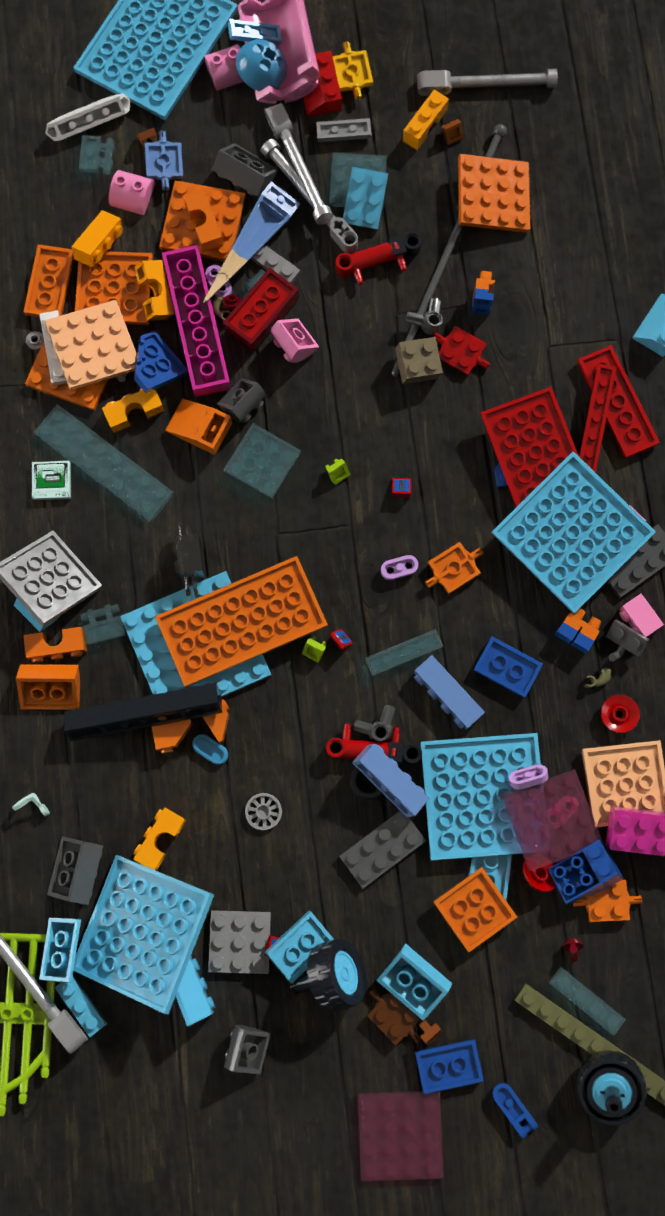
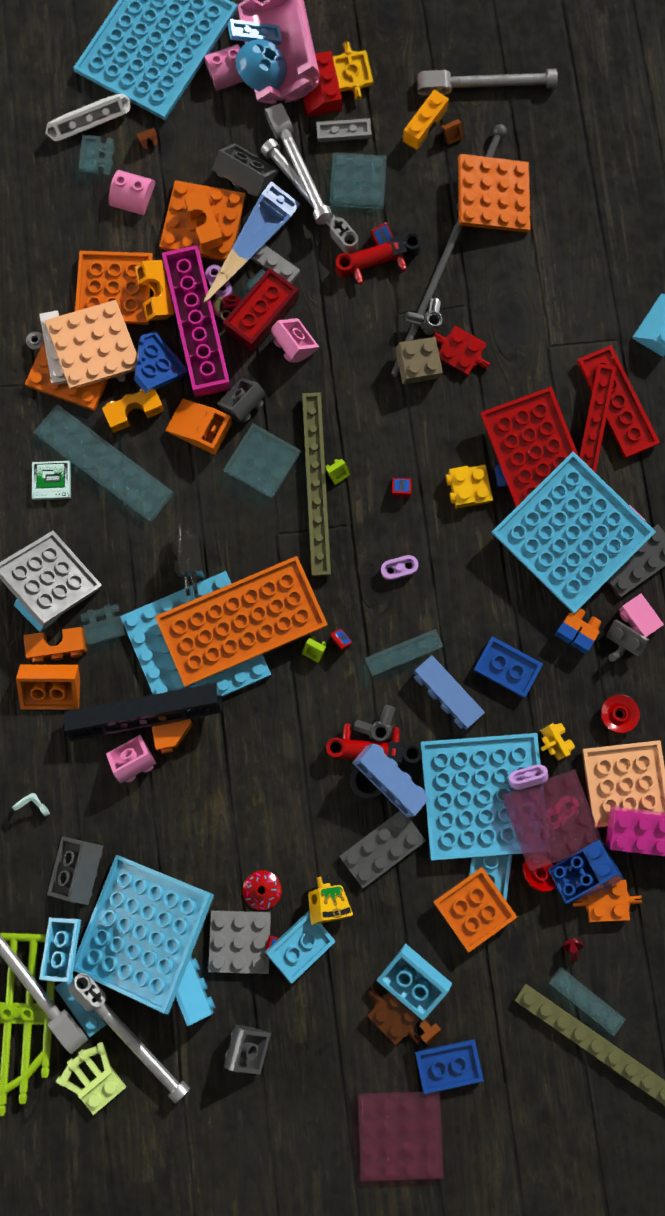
(49, 280): orange plate -> none
(97, 238): light orange brick -> none
(102, 1088): none -> yellowish green plate
(130, 759): none -> bright pink brick
(148, 852): light orange arch -> none
(163, 160): medium blue plate -> none
(176, 1089): none -> flat silver piece
(210, 749): dark azure tile -> none
(218, 722): orange slope -> none
(263, 811): light grey wheel -> none
(271, 895): none -> red dish
(316, 484): none -> olive plate
(328, 902): none -> yellow torso
(333, 976): black wheel -> none
(365, 197): medium azure plate -> none
(381, 234): none -> slope
(454, 567): orange plate -> none
(469, 486): none -> yellow plate
(483, 294): blue hips -> none
(513, 1109): blue plate -> none
(554, 741): none -> yellow hips
(602, 680): olive arm -> none
(611, 1087): black wheel -> none

